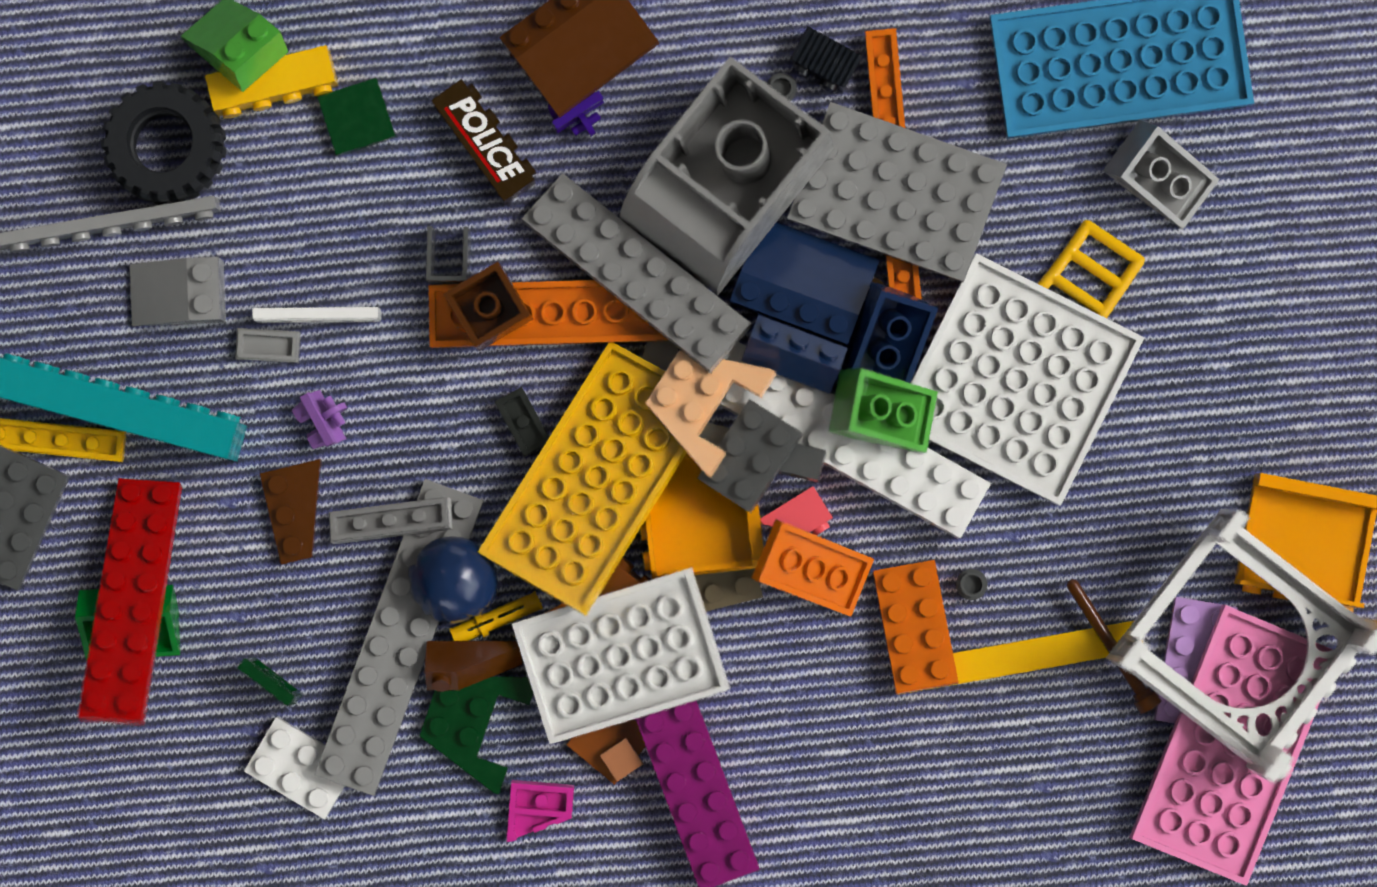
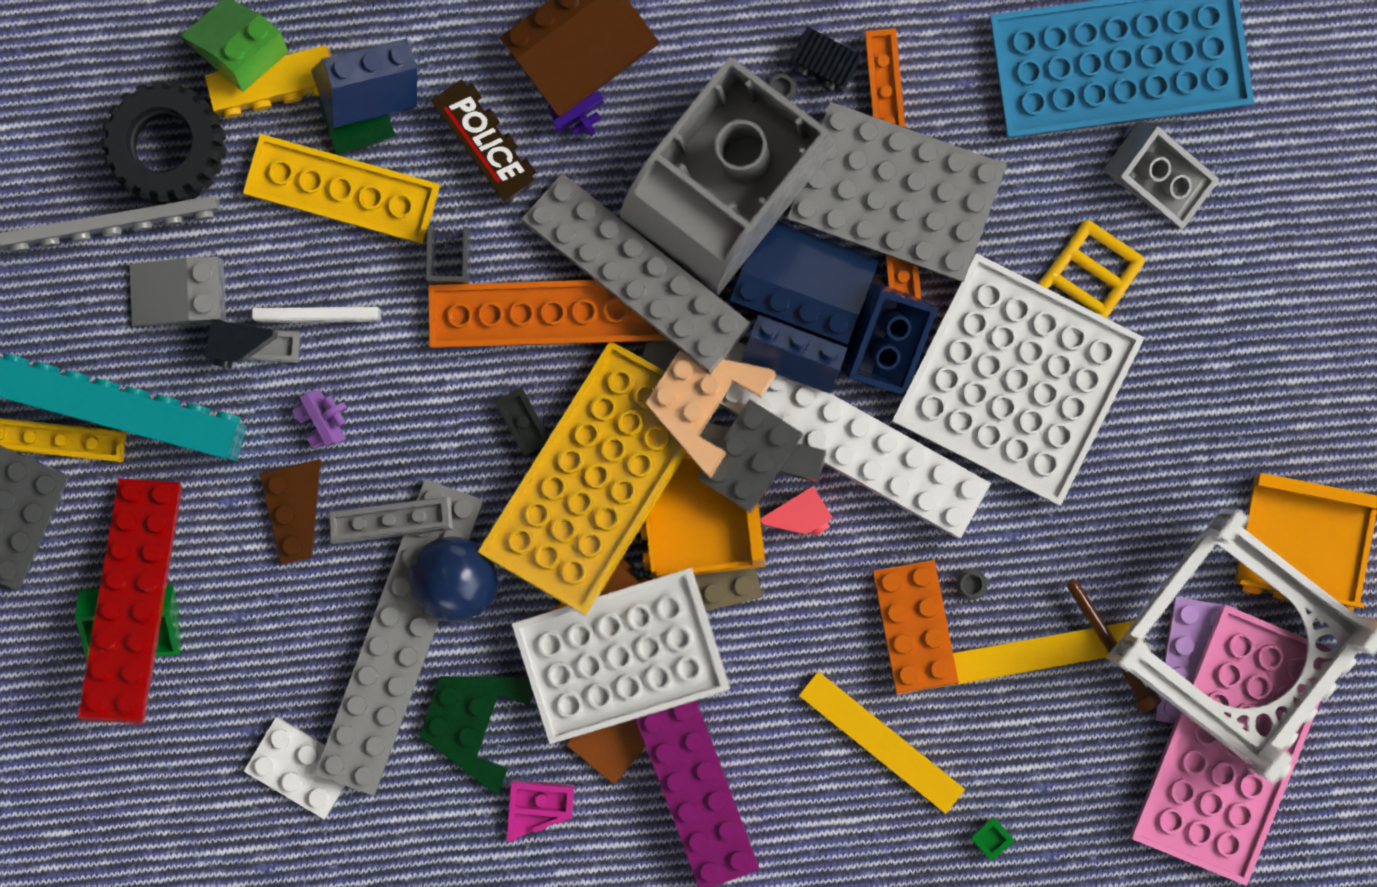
(235, 342): none -> black slope
(270, 681): dark green tile -> none
(341, 189): none -> yellow plate
(367, 83): none -> dark blue slope
(464, 663): reddish brown slope -> none
(488, 306): reddish brown brick -> none
(530, 602): yellow pin -> none
(621, 759): nougat tile -> none
(812, 568): orange plate -> none
(881, 742): none -> yellow tile
(882, 410): bright green slope -> none
(992, 838): none -> green plate

